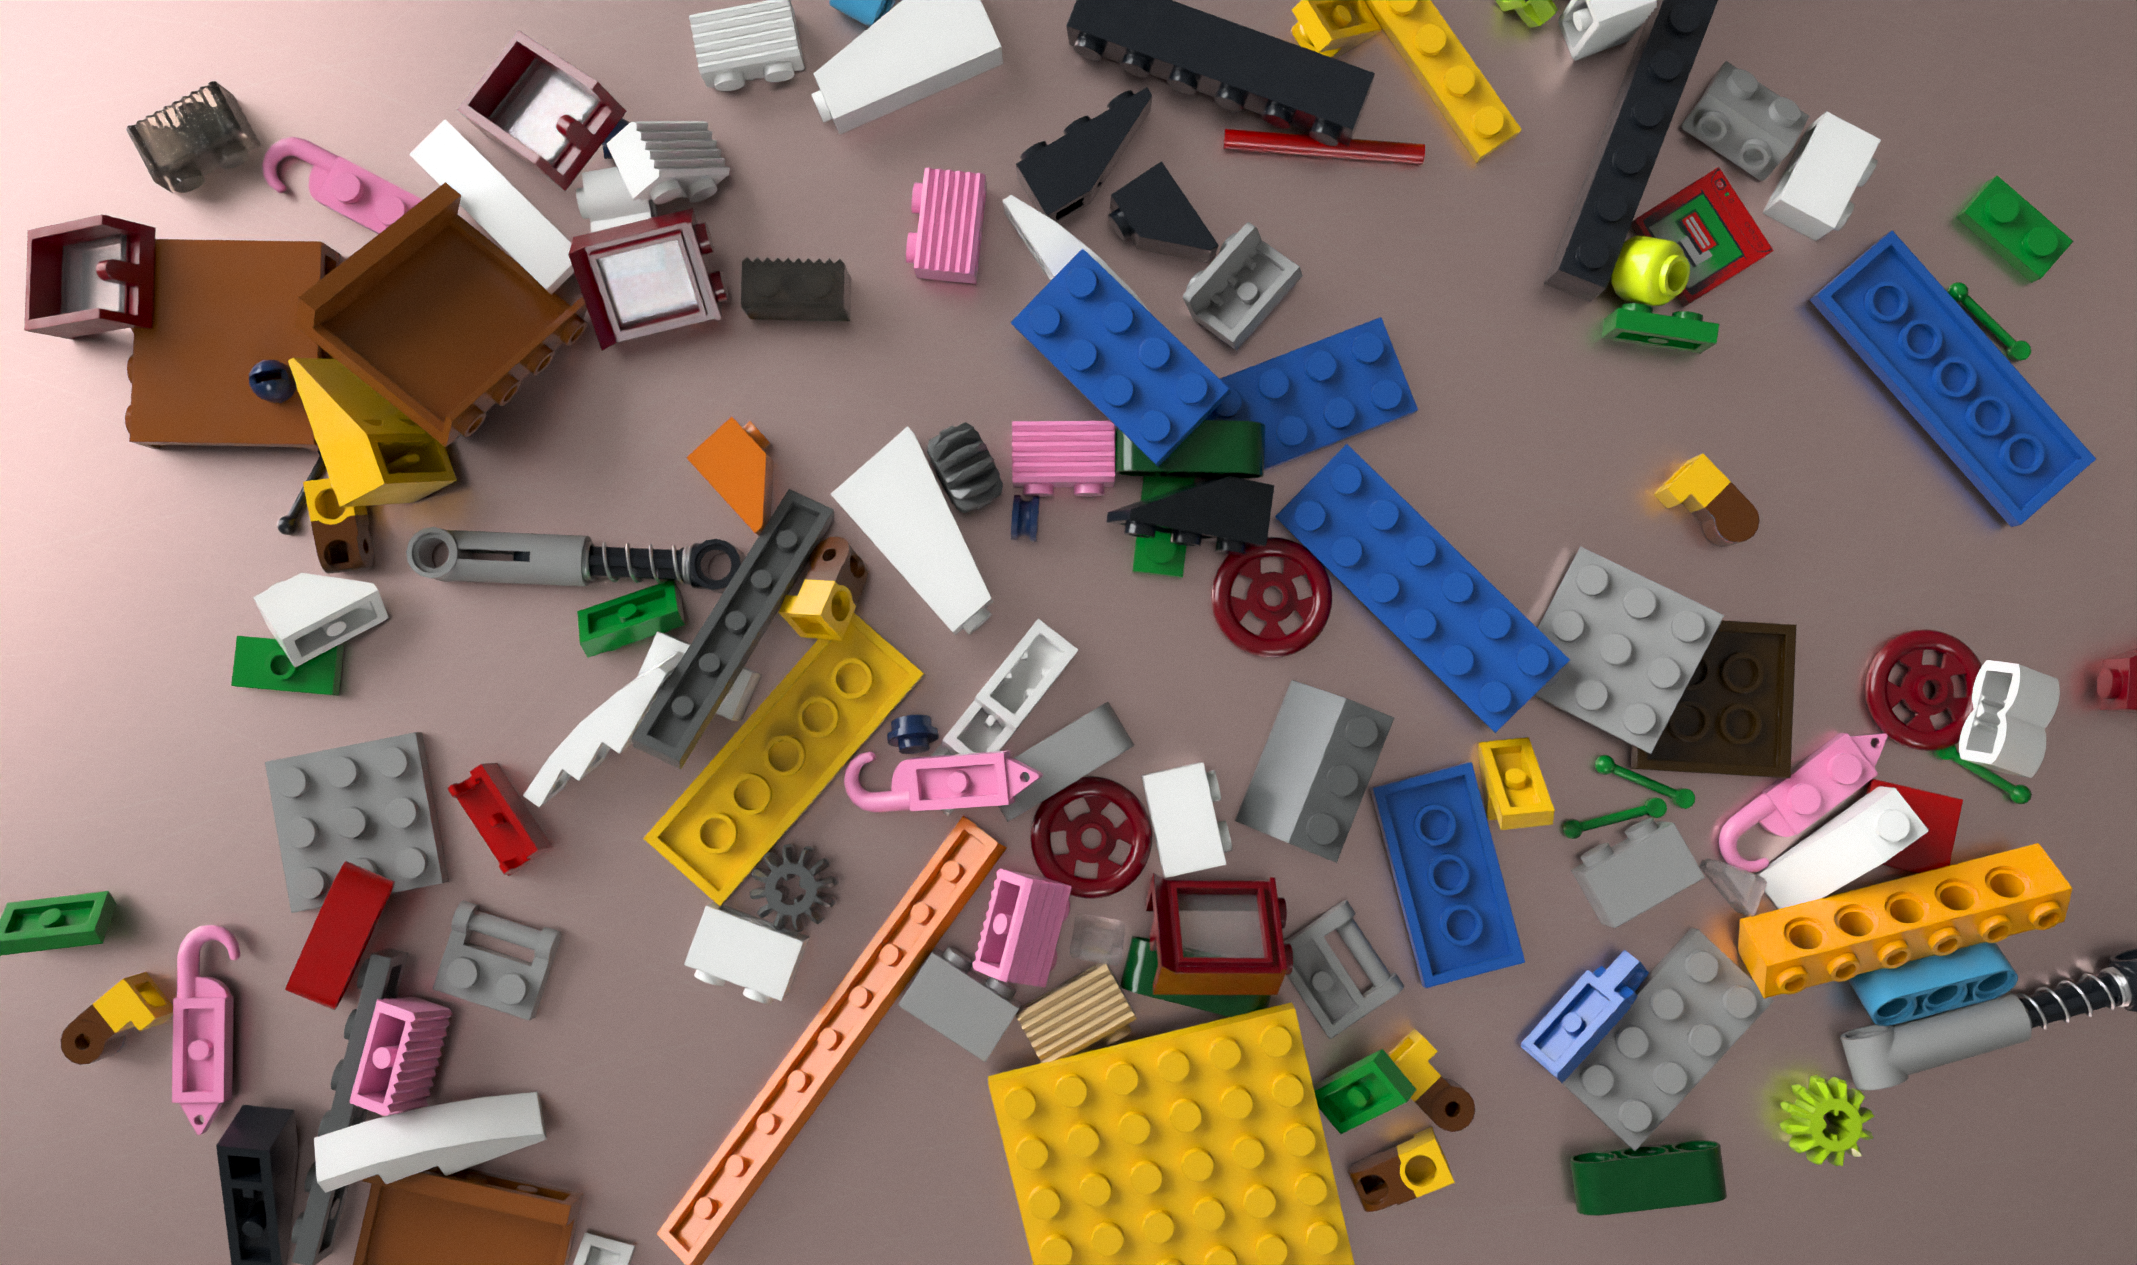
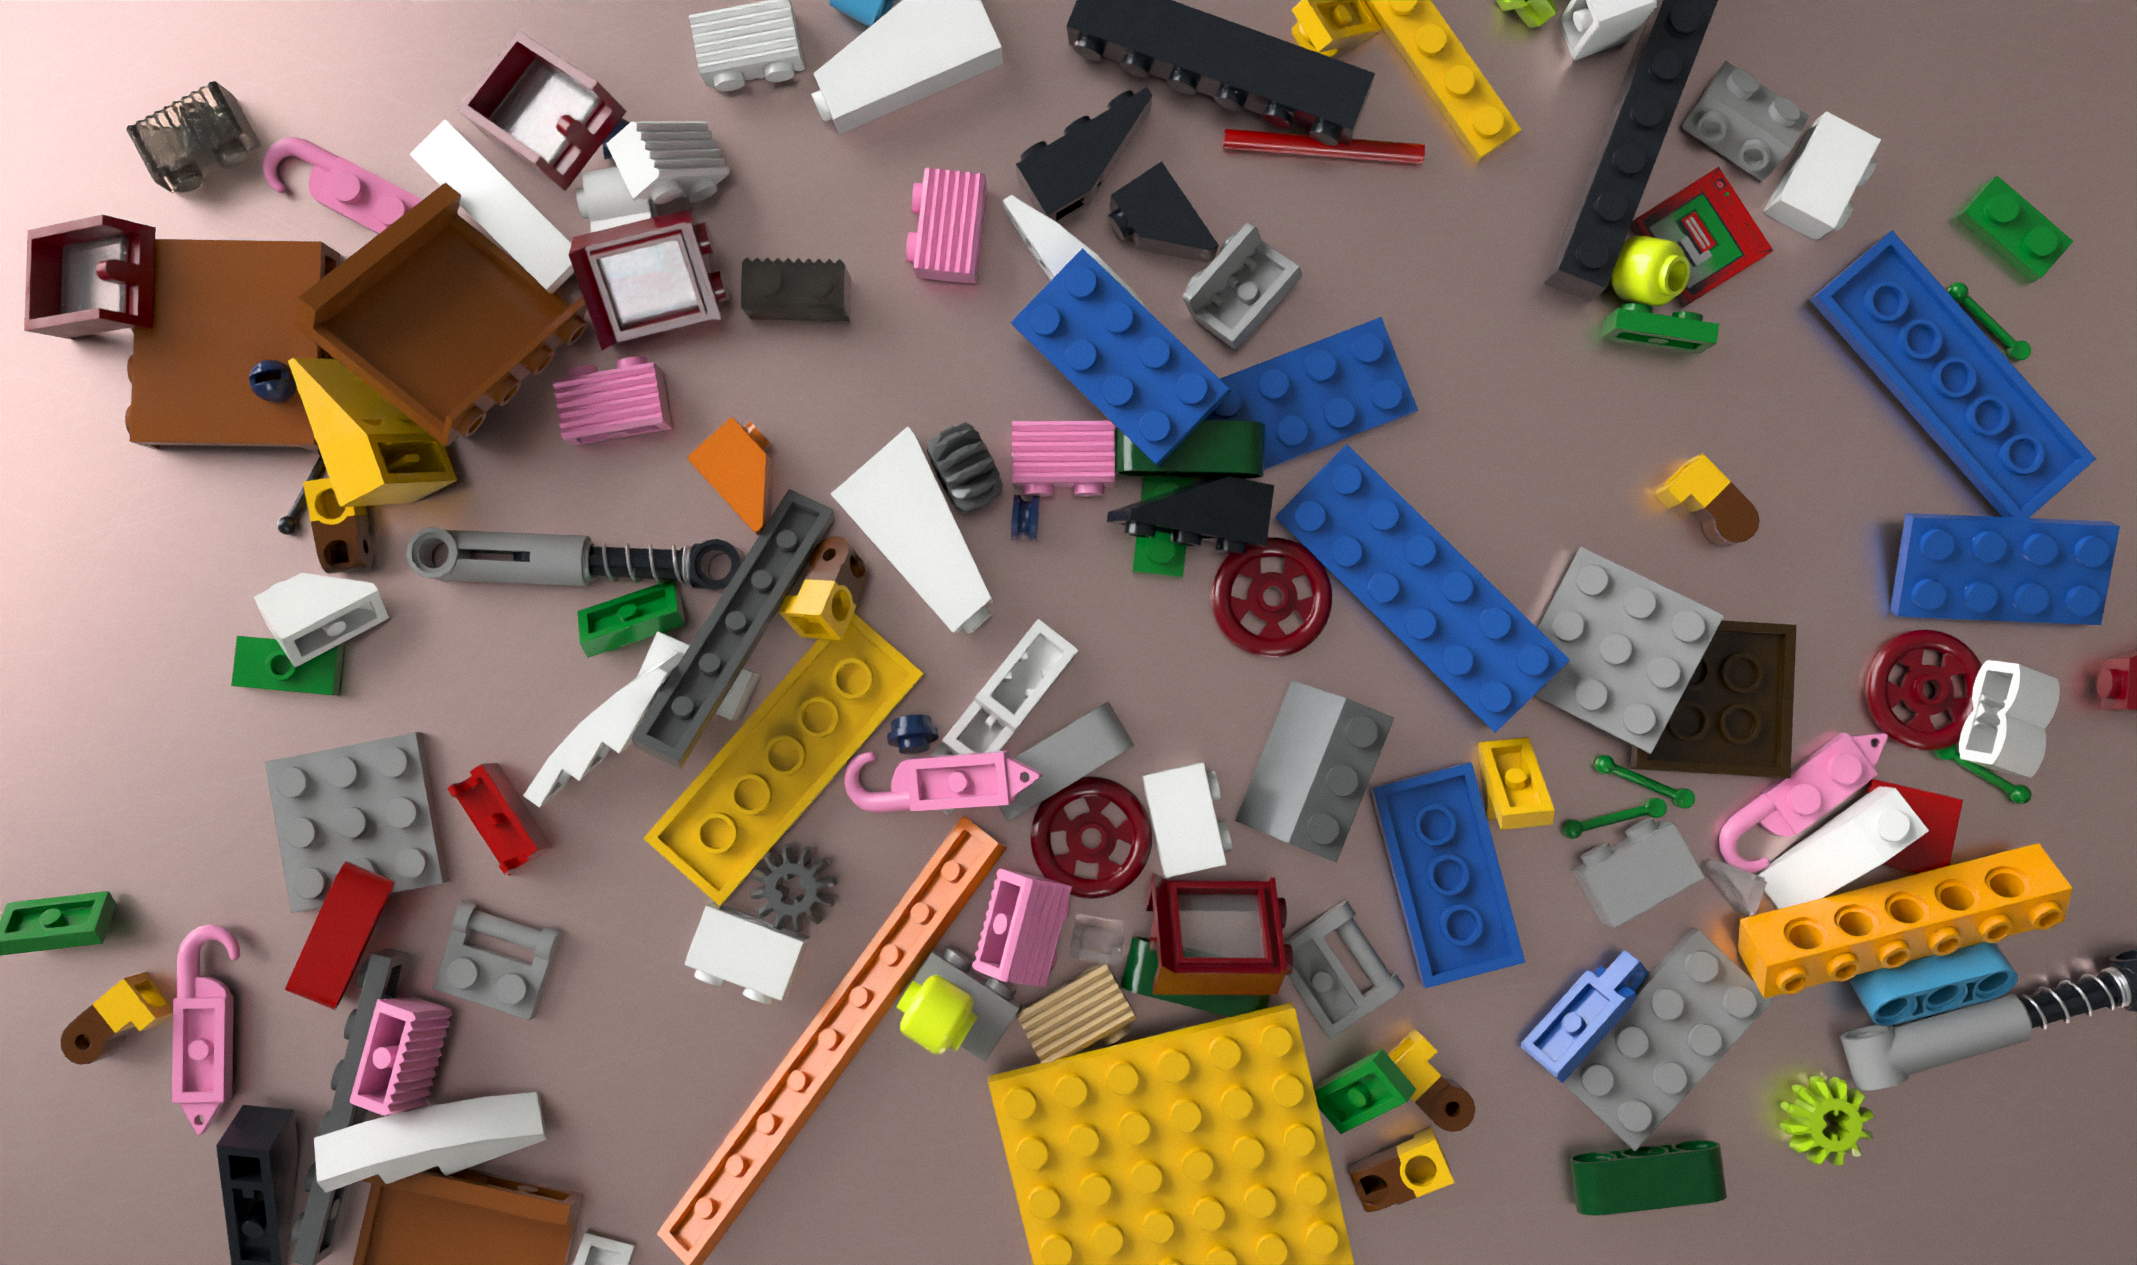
(611, 402): none -> bright pink brick
(936, 1014): none -> neon yellow head
(2004, 568): none -> blue plate

